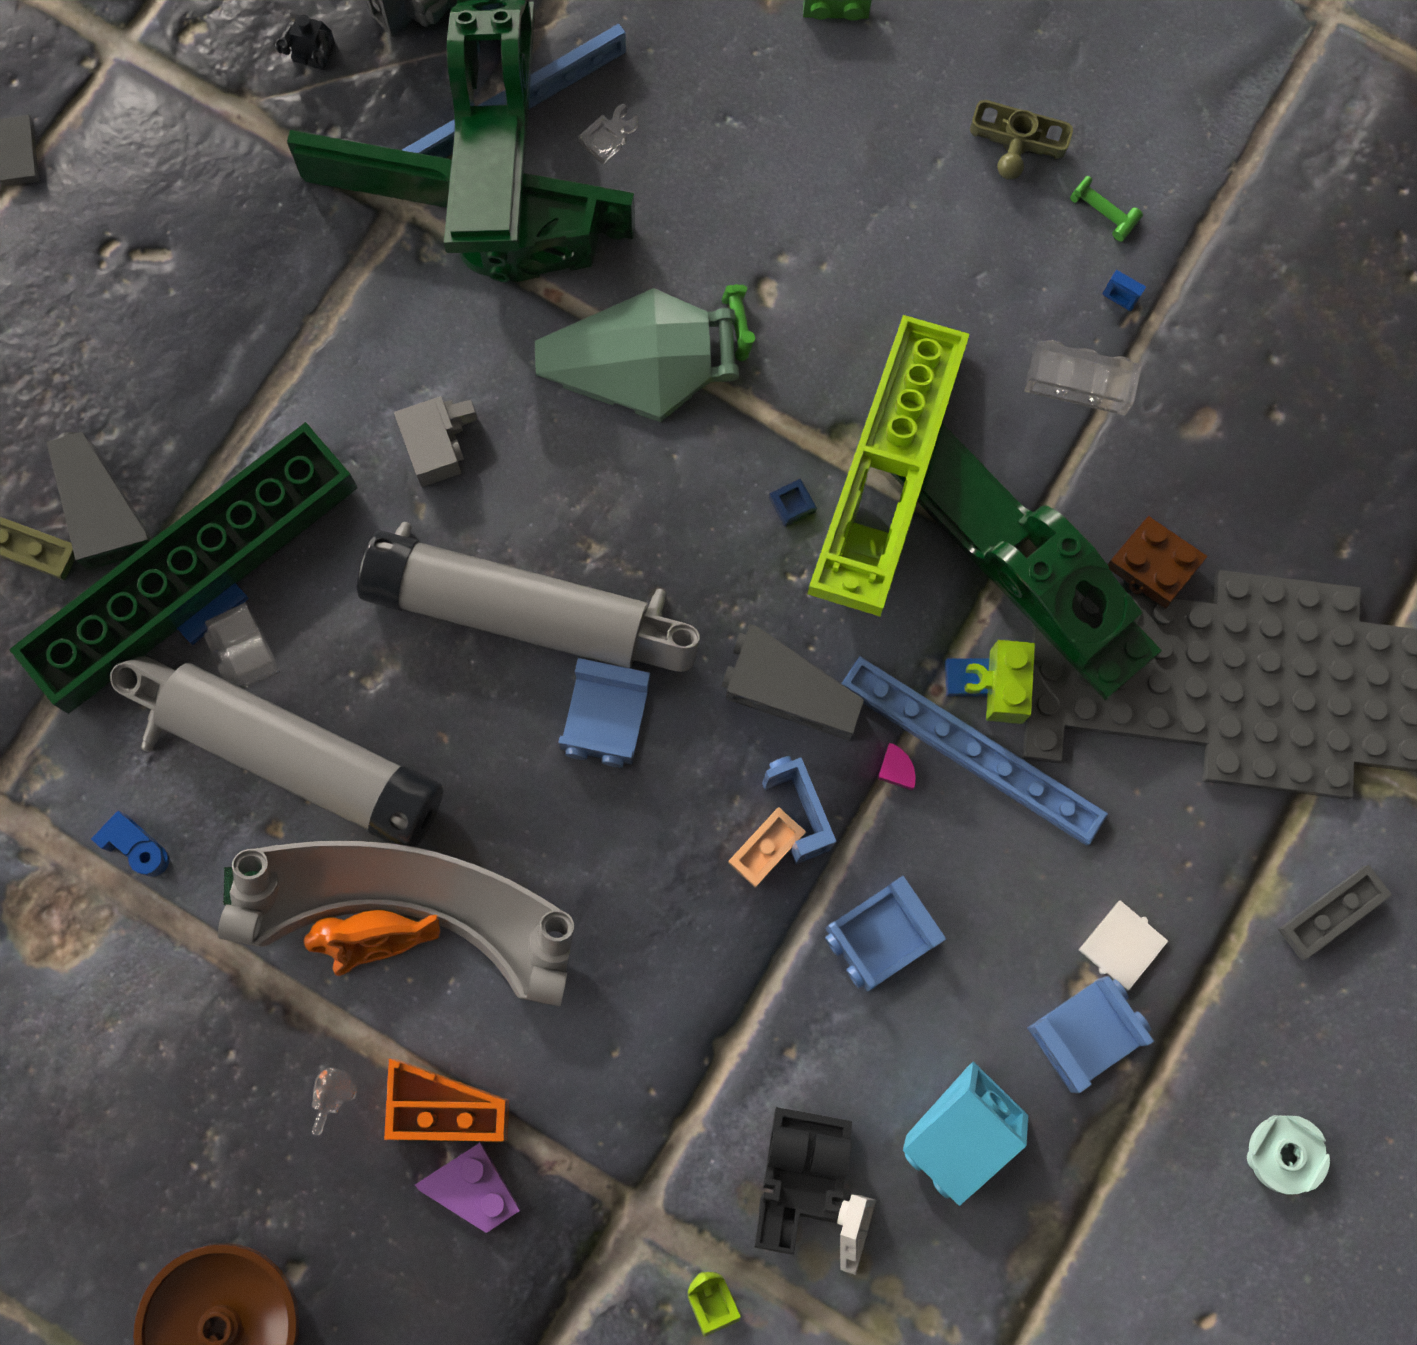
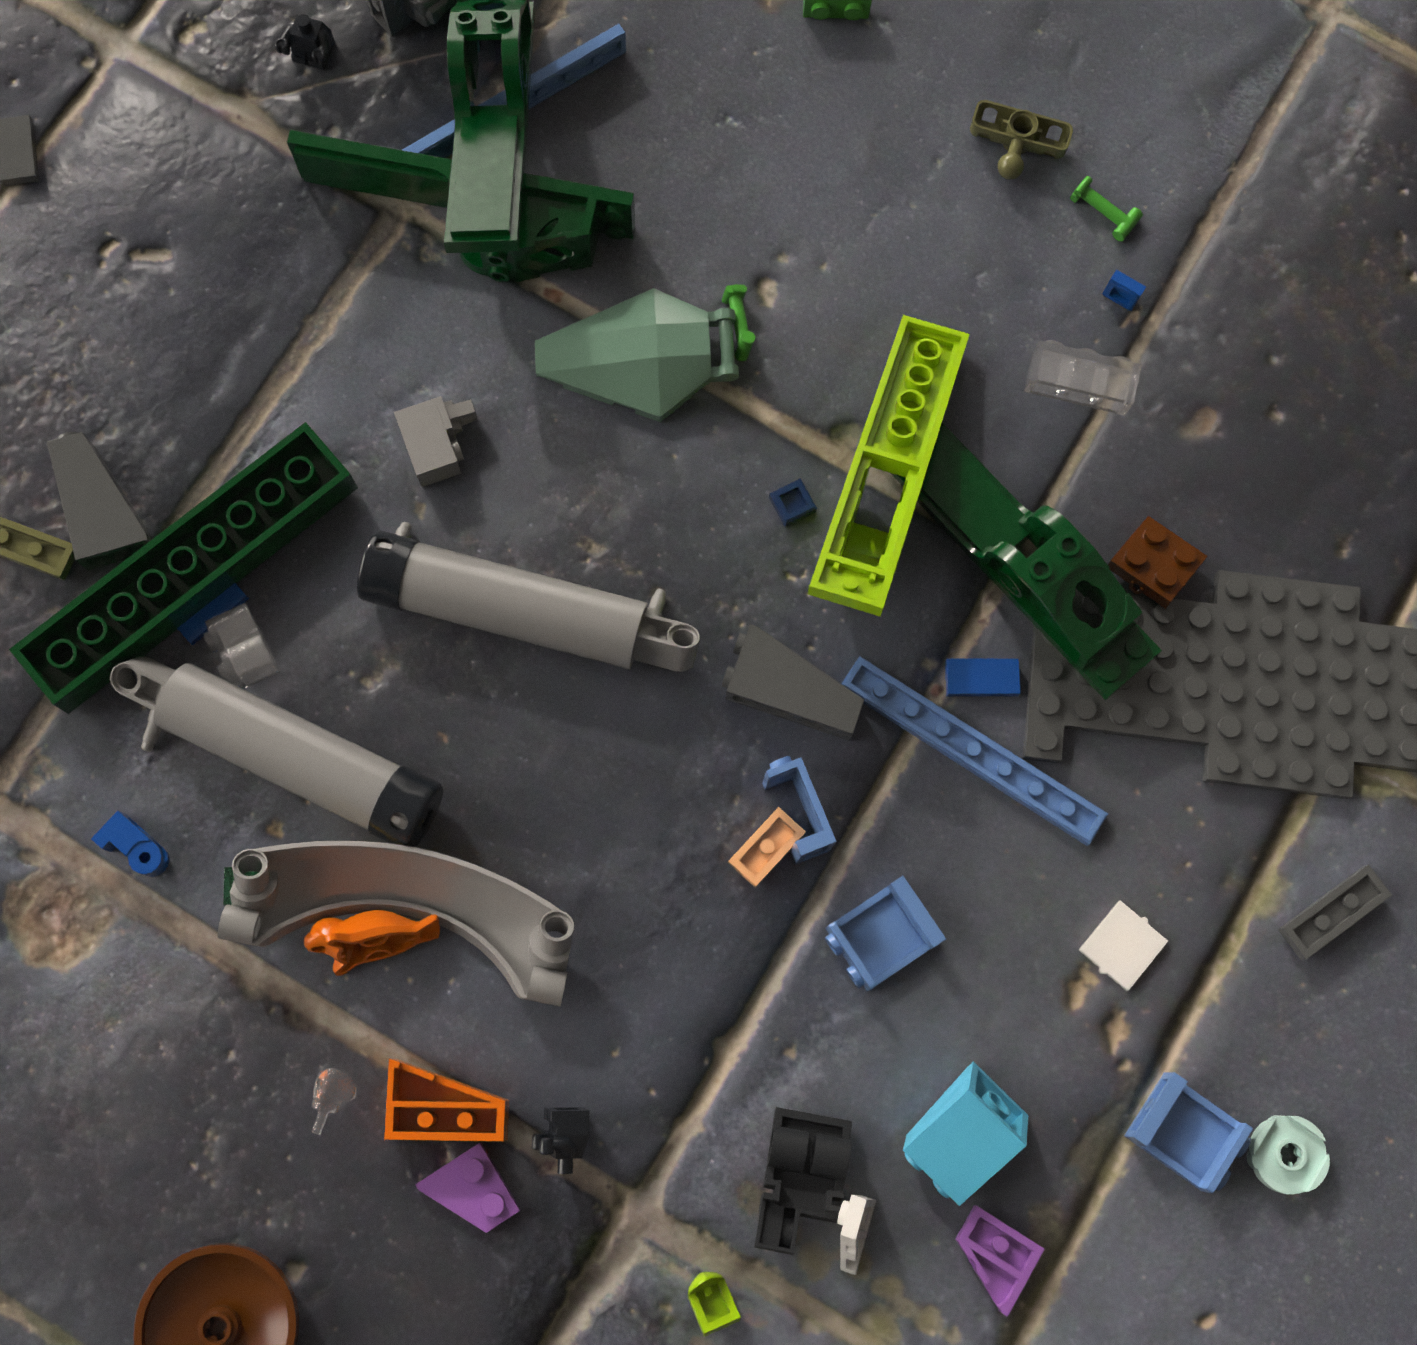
(565, 1137): none -> black piece
(605, 712): medium blue panel -> none
(607, 137): clear plate -> none
(897, 768): dark pink tile -> none
(998, 1256): none -> medium lavender wing
(1007, 681): lime brick -> none
(1090, 1032): medium blue panel -> none
(1189, 1134): none -> medium blue panel

